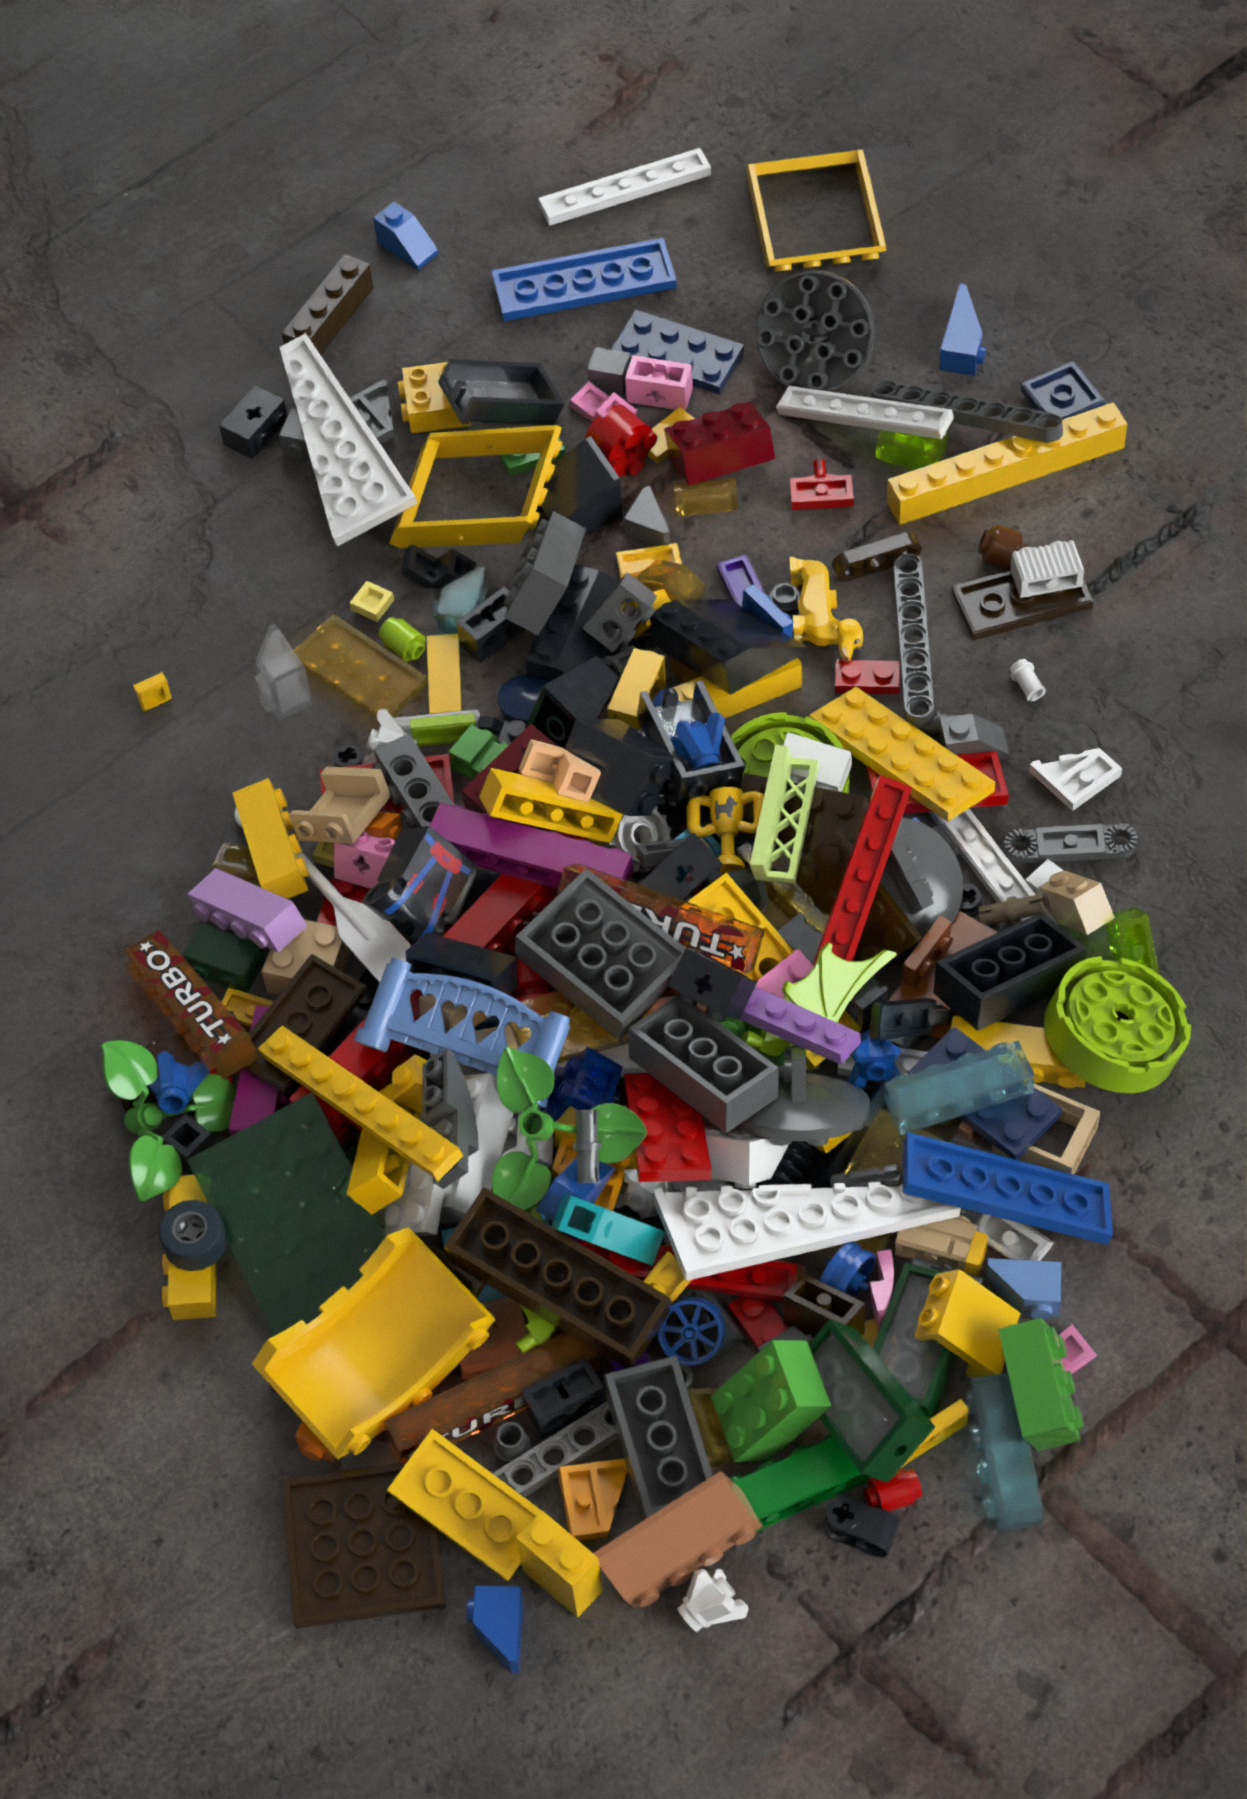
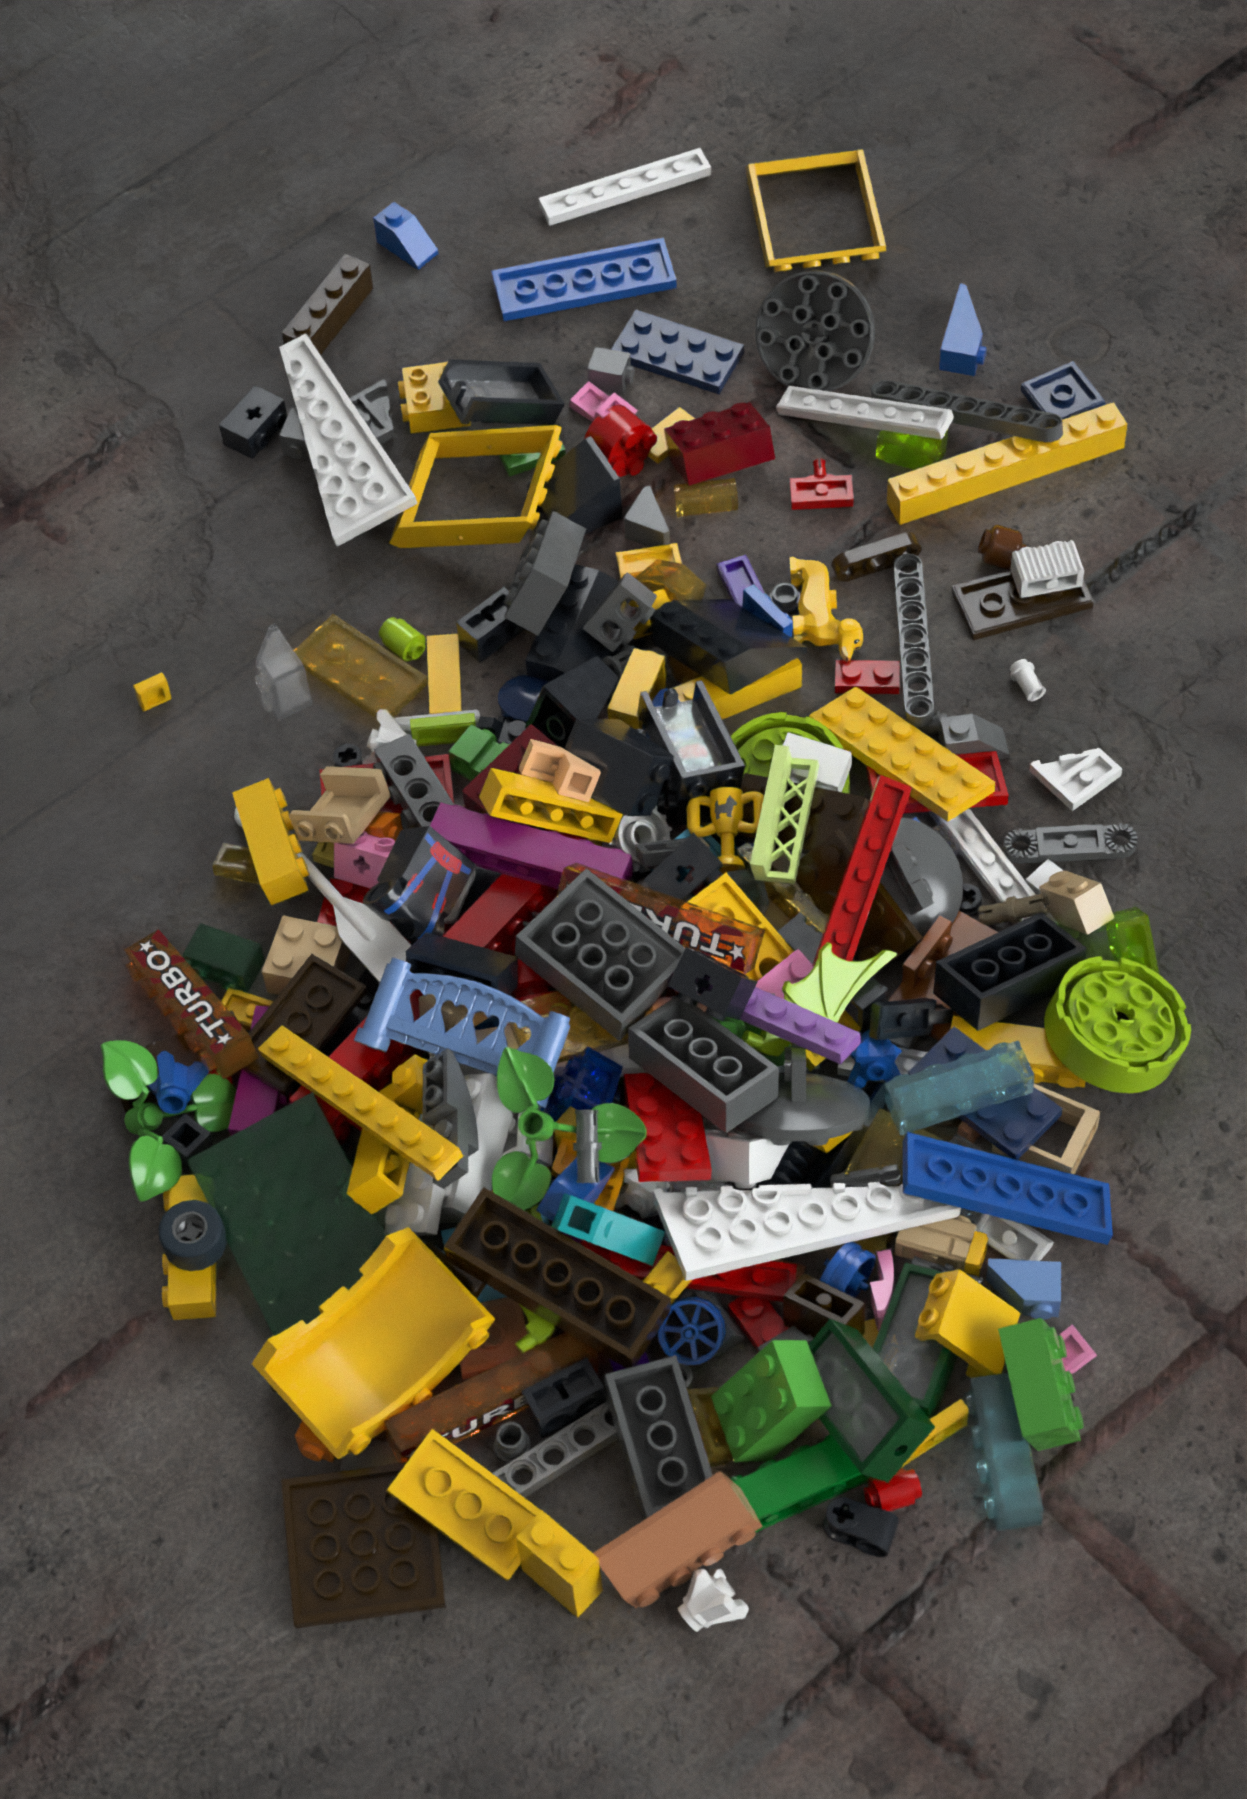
(247, 910): lavender brick -> none
(372, 601): light yellow plate -> none
(433, 571): black slope -> none
(459, 599): clear light blue slope -> none
(498, 1621): blue slope -> none
(591, 1496): light orange wing -> none
(659, 383): bright pink brick -> none
(700, 742): blue rock -> none

